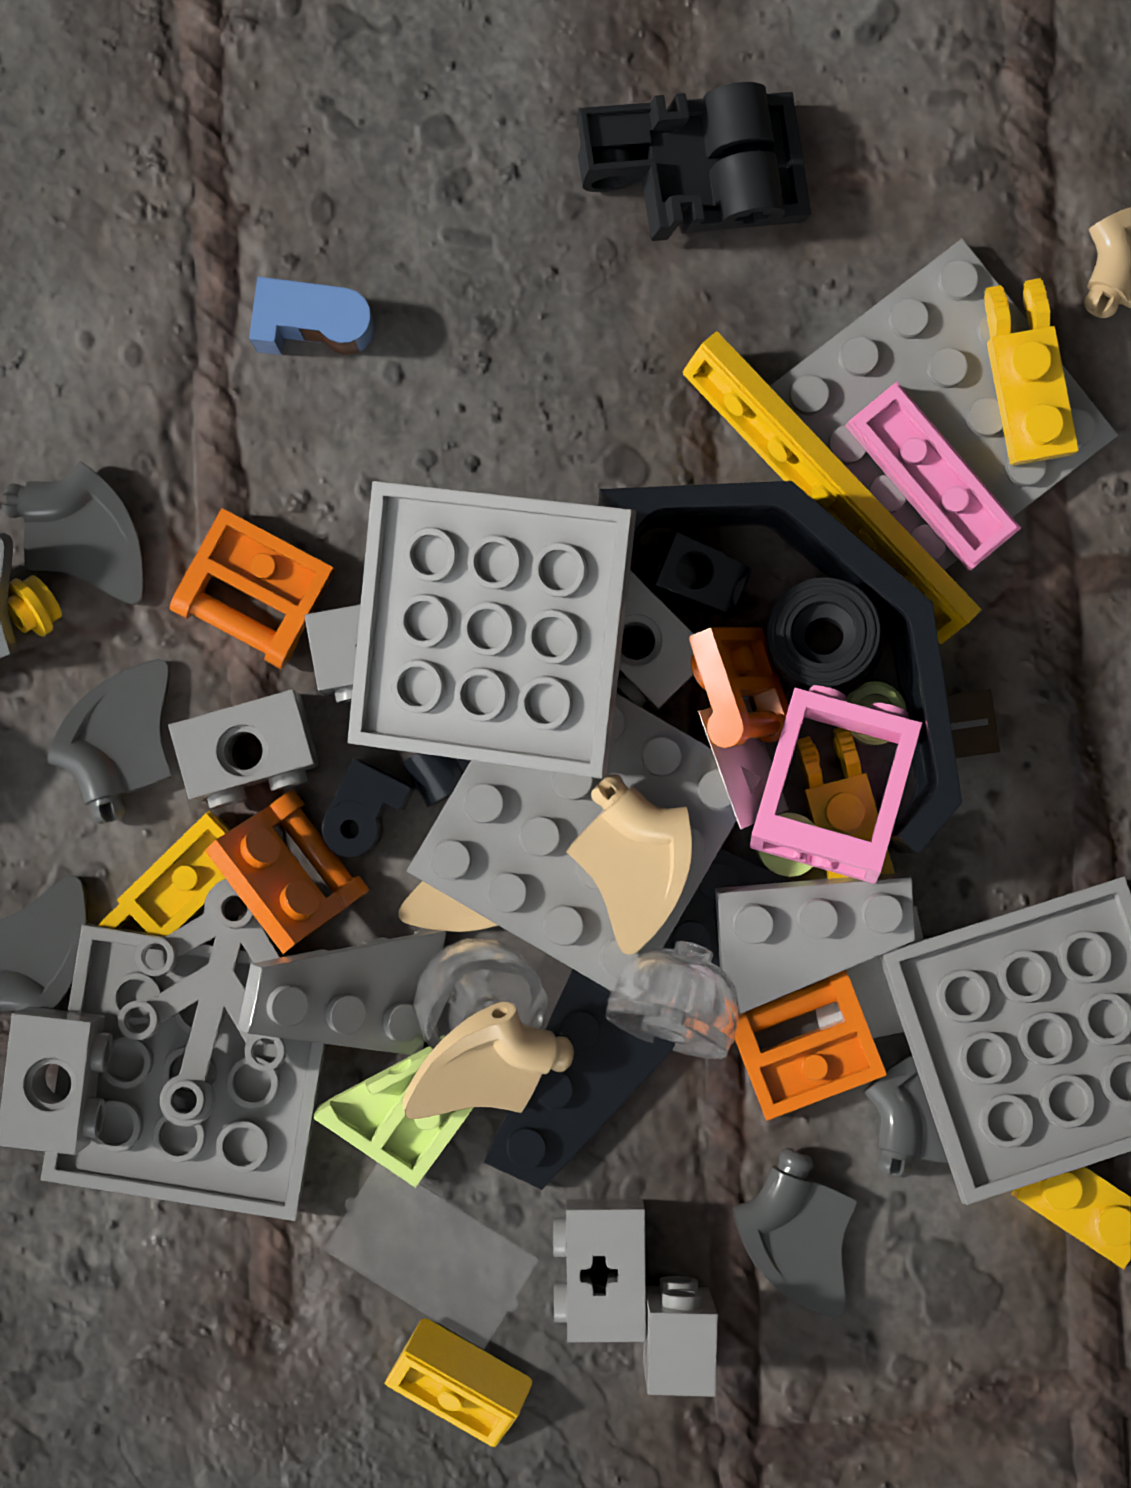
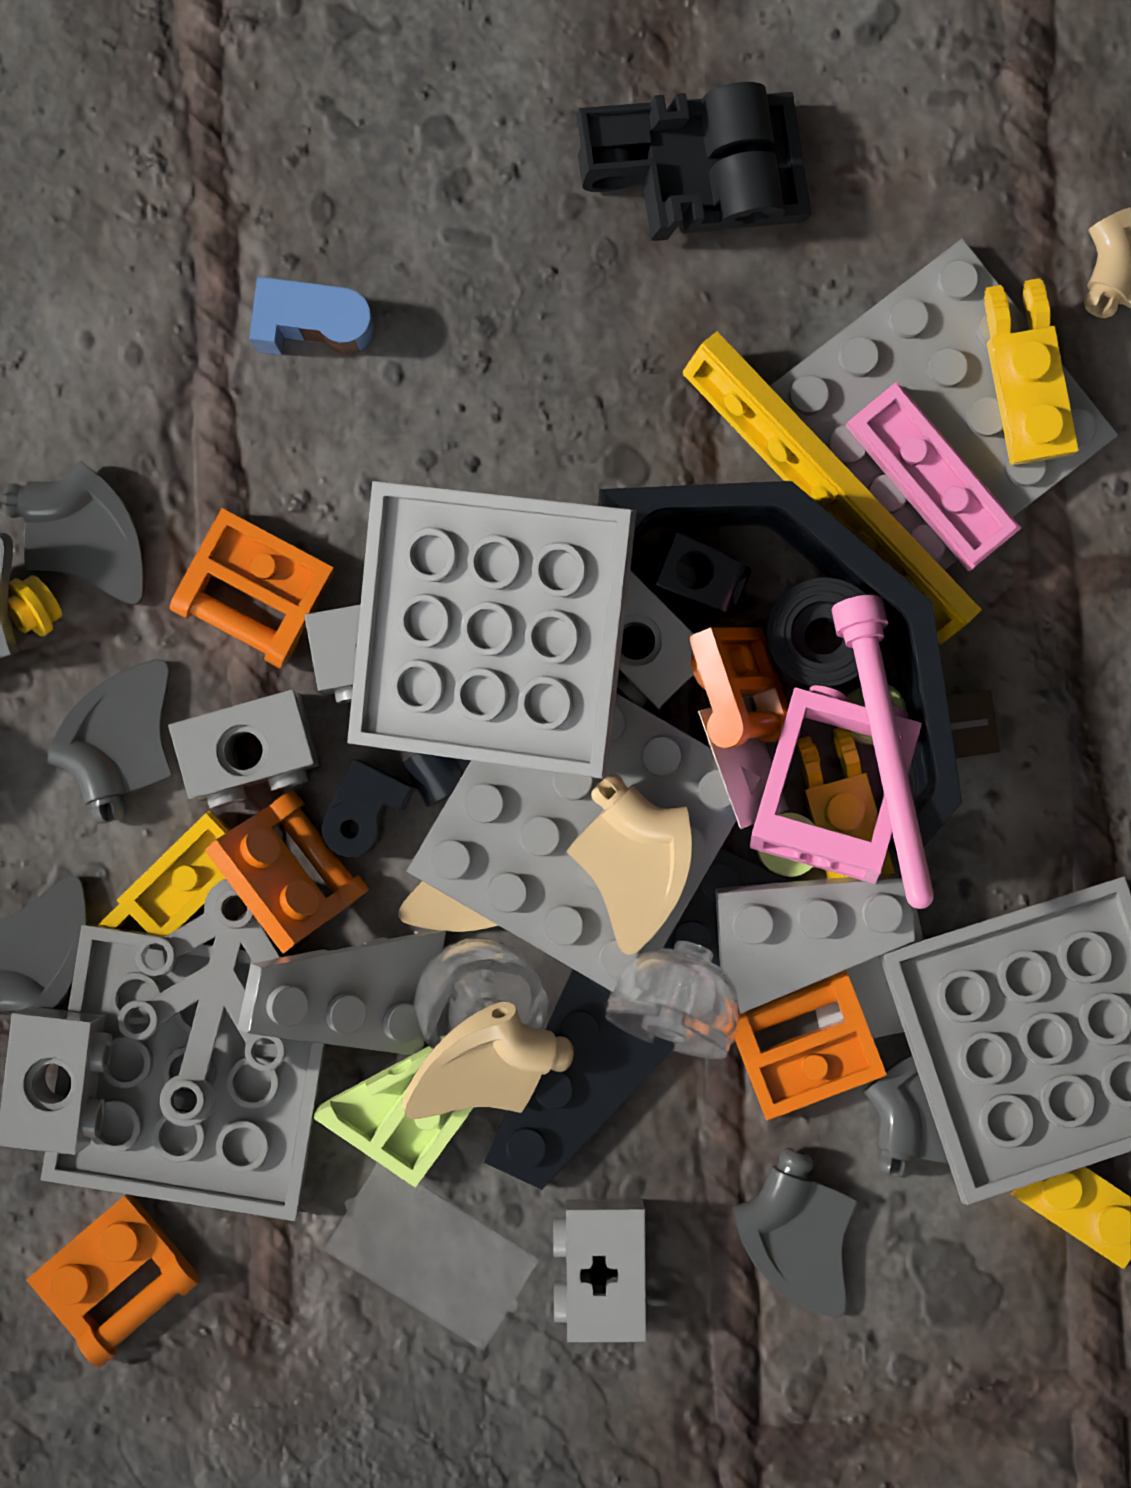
(101, 1261): none -> orange plate
(459, 1382): yellow slope -> none
(680, 1338): light grey brick -> none
(861, 625): none -> bright pink piece

